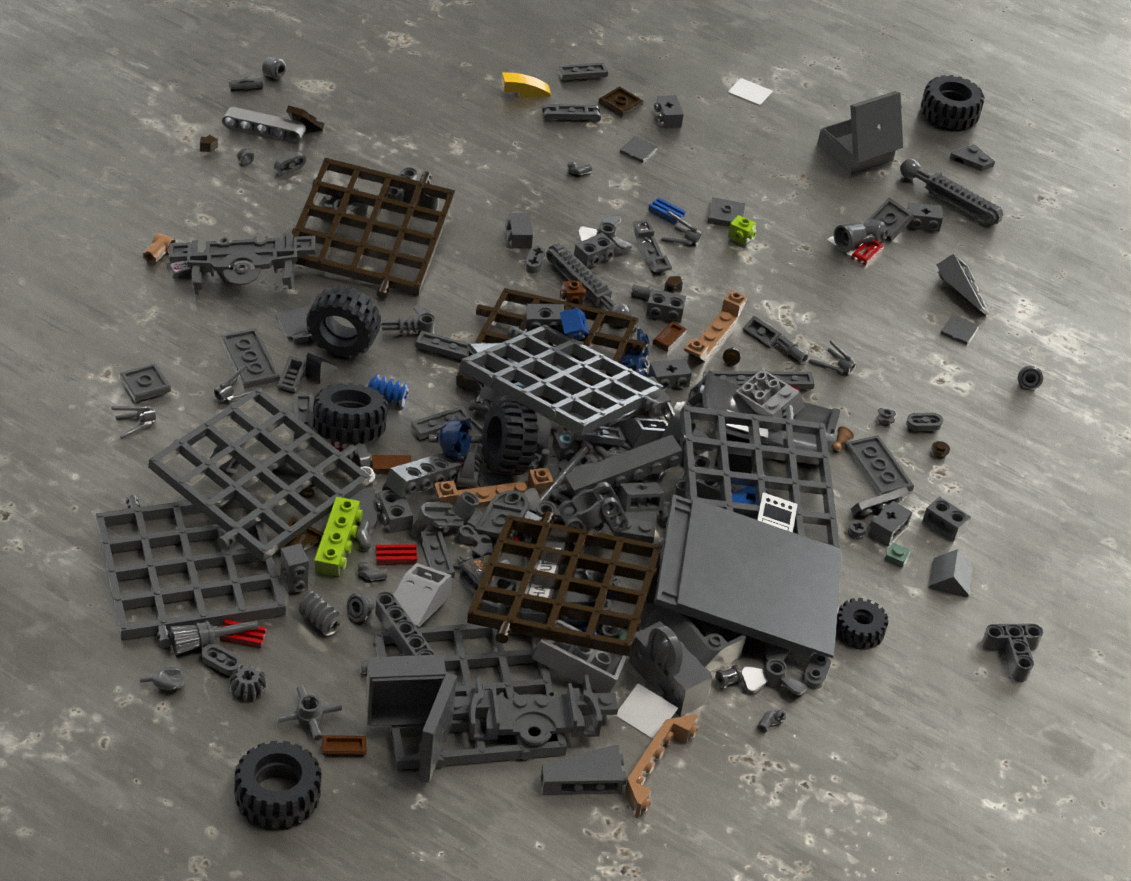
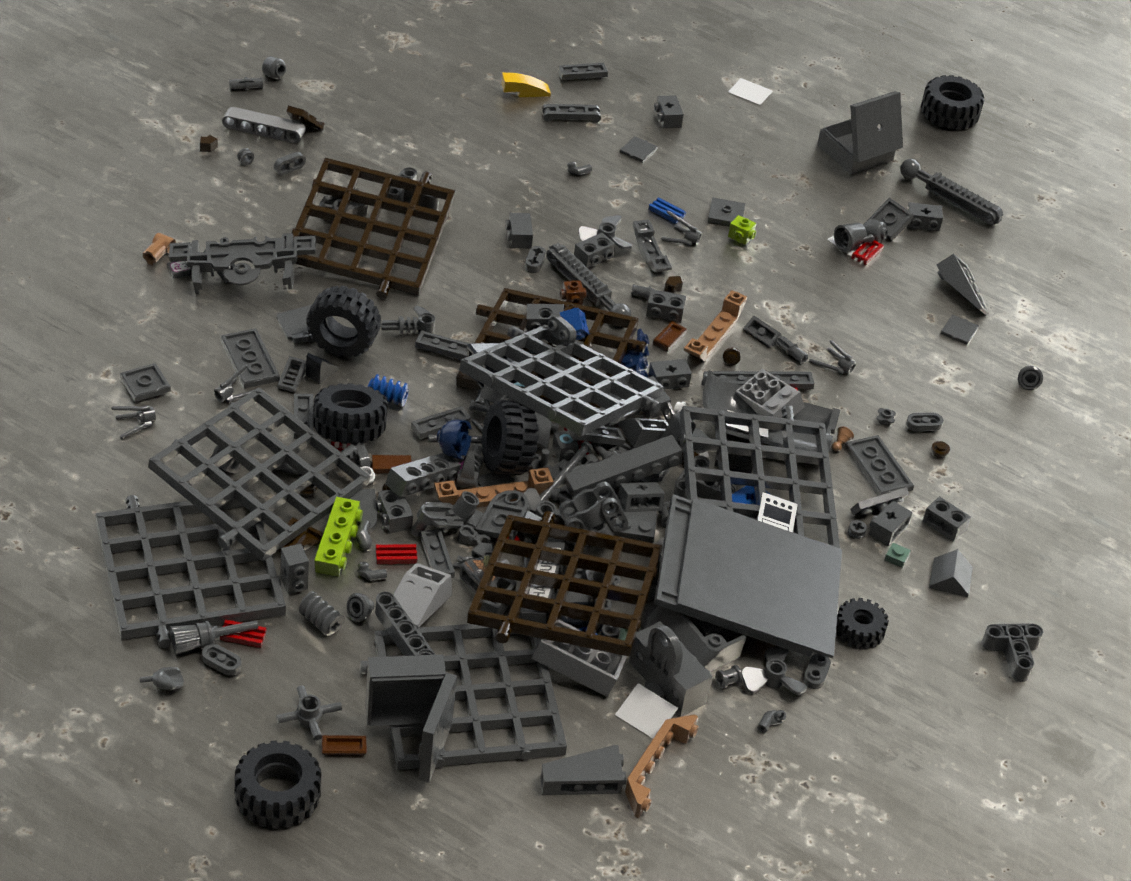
(247, 682): dark grey gear -> none
(545, 713): dark grey piece -> none
(562, 329): none -> dark grey plate
(621, 101): dark brown tile -> none
(696, 394): dark grey tile -> none
(973, 157): dark grey wing -> none

